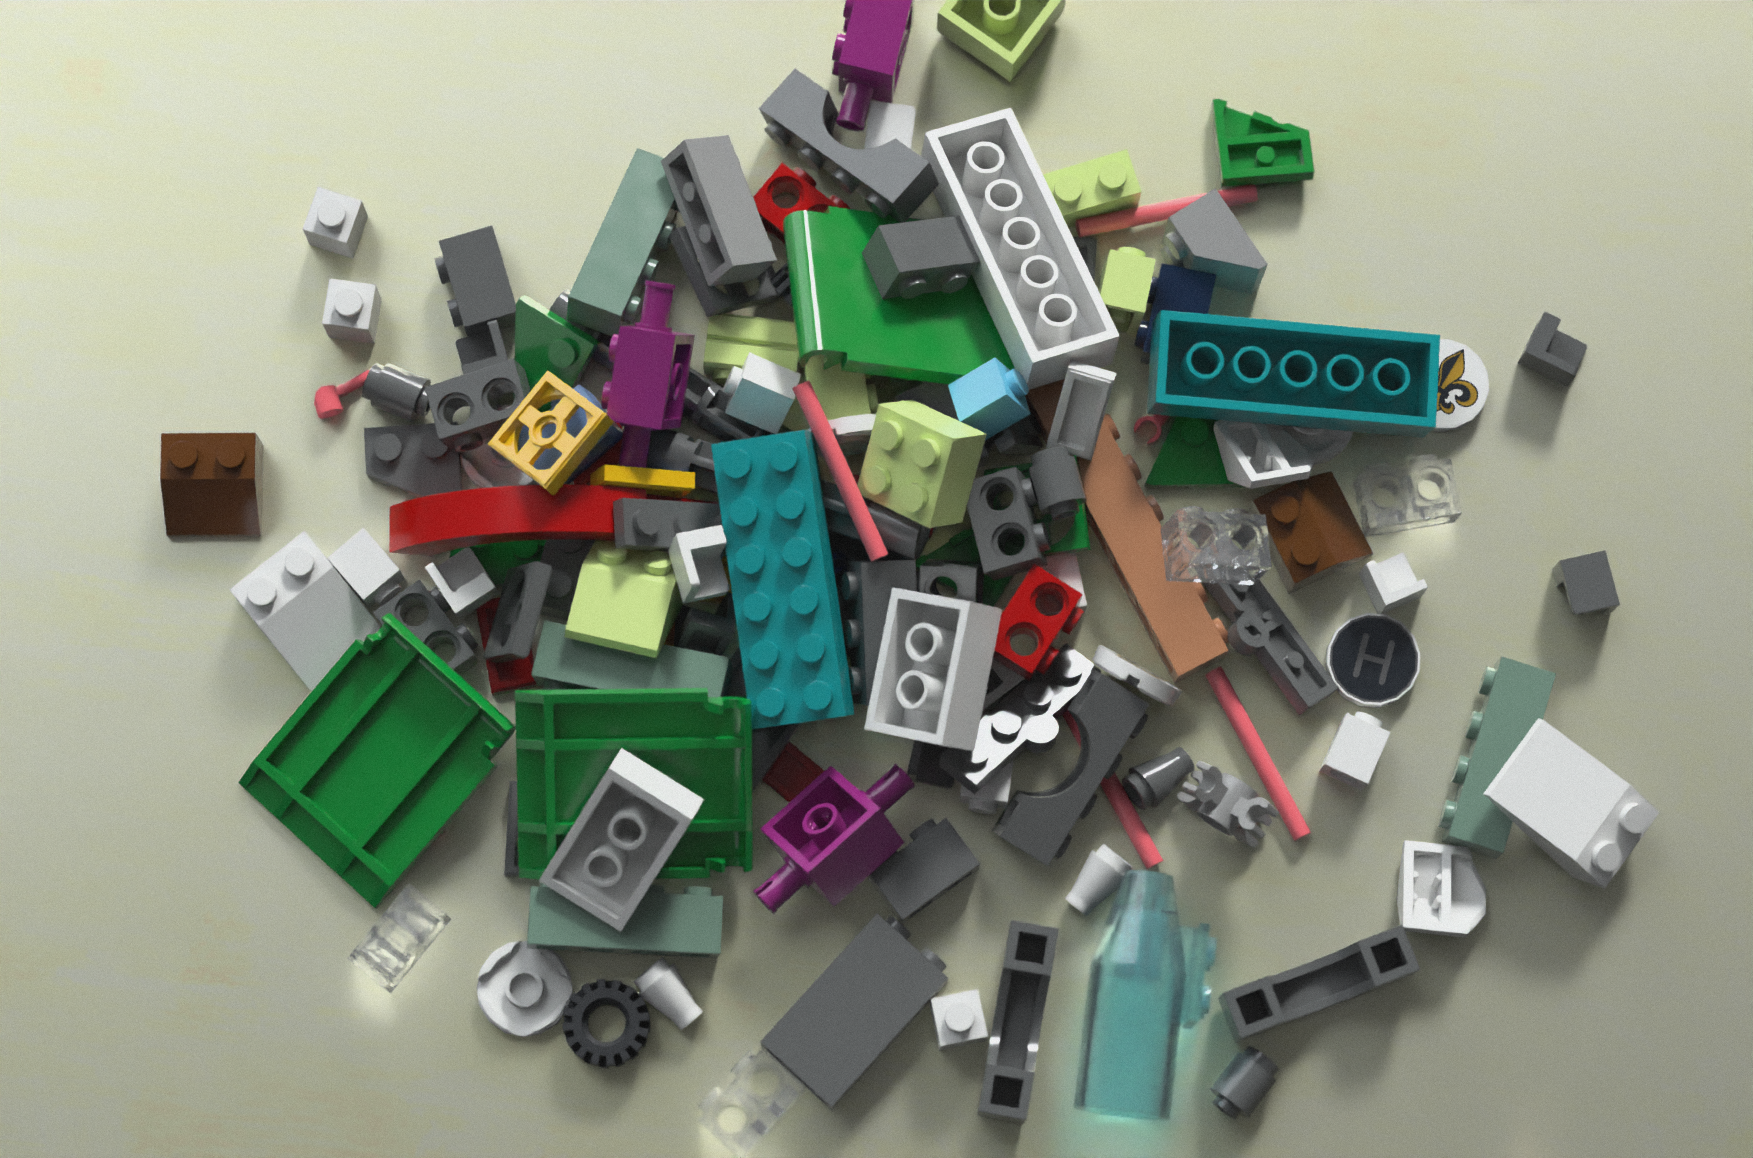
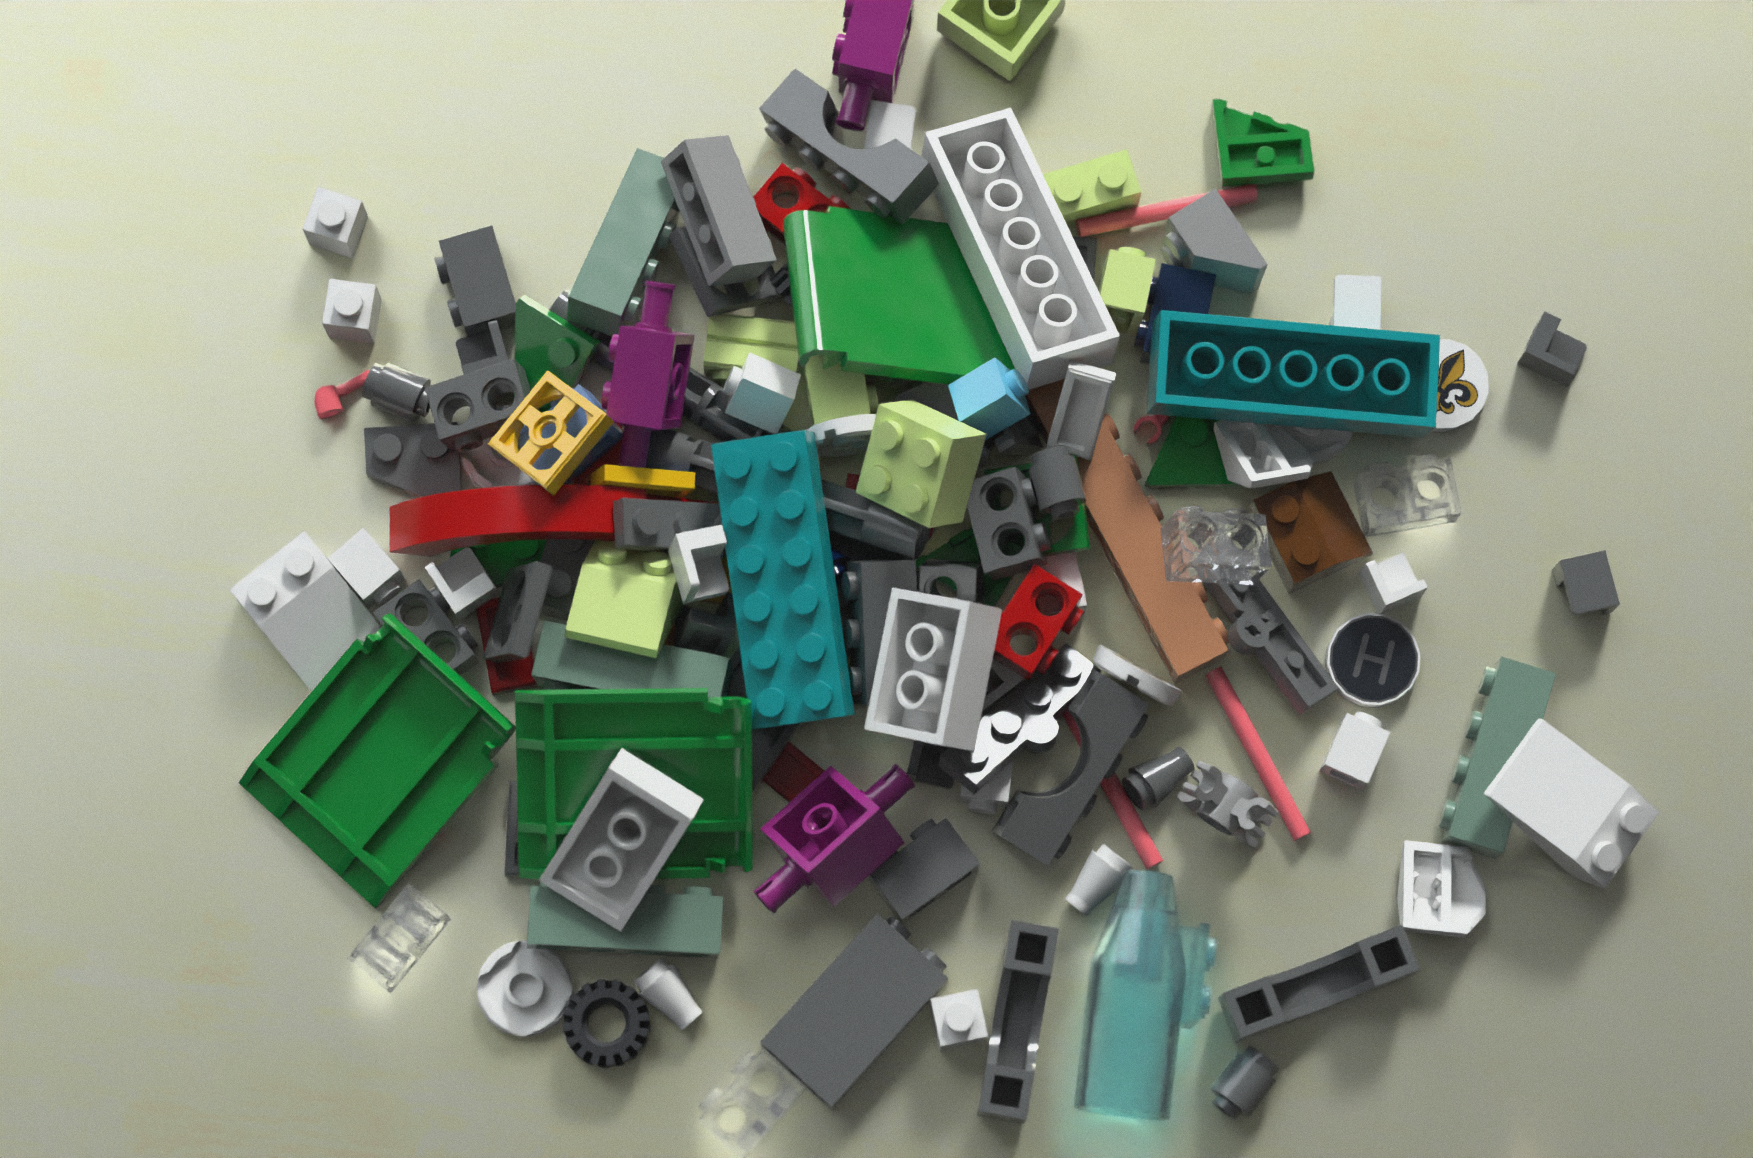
(212, 484): reddish brown slope -> none
(840, 471): coral bar -> none
(920, 257): dark grey brick -> none
(1357, 301): none -> white panel

